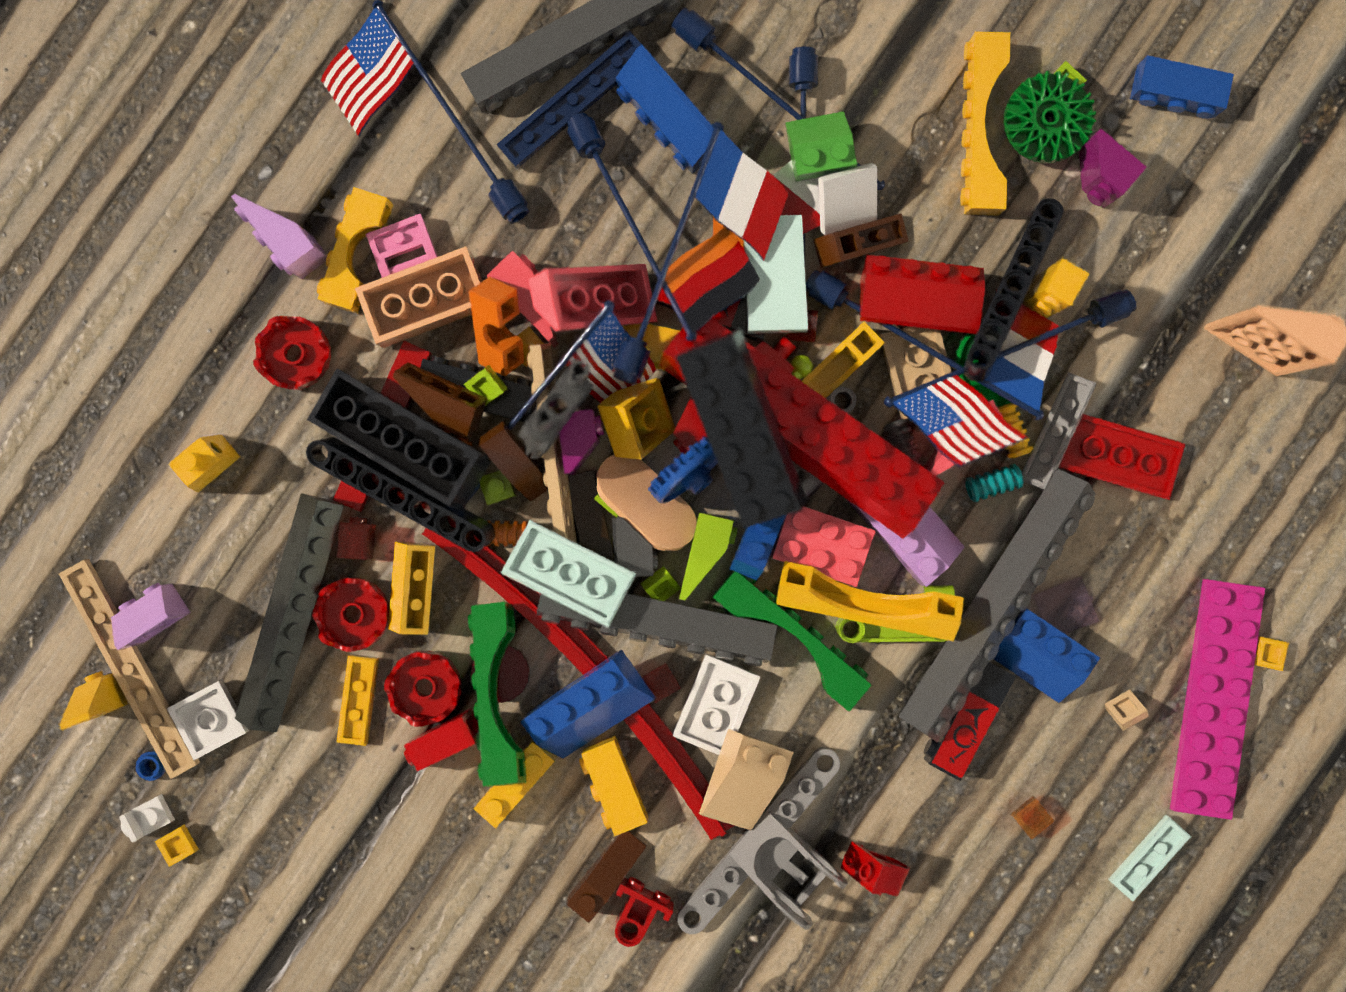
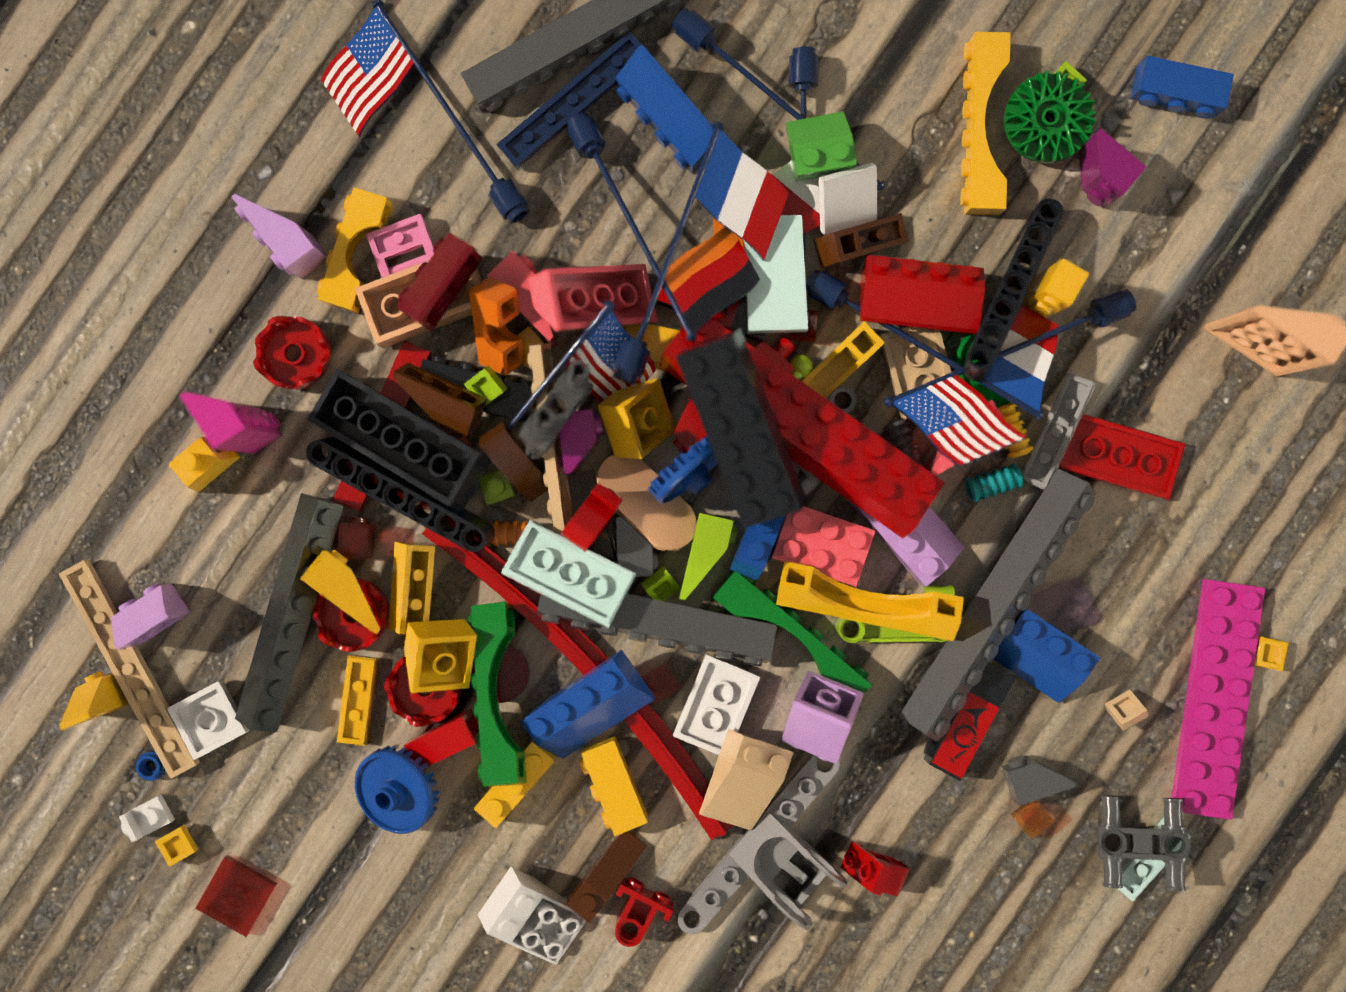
(232, 425): none -> dark pink slope
(236, 895): none -> clear red tile
(338, 584): none -> yellow slope
(395, 790): none -> blue wheel
(439, 281): none -> dark red slope
(439, 655): none -> yellow slope
(530, 916): none -> white slope
(592, 517): none -> red pin
(821, 717): none -> lavender slope
(1032, 780): none -> dark grey slope
(1143, 843): none -> dark grey piece

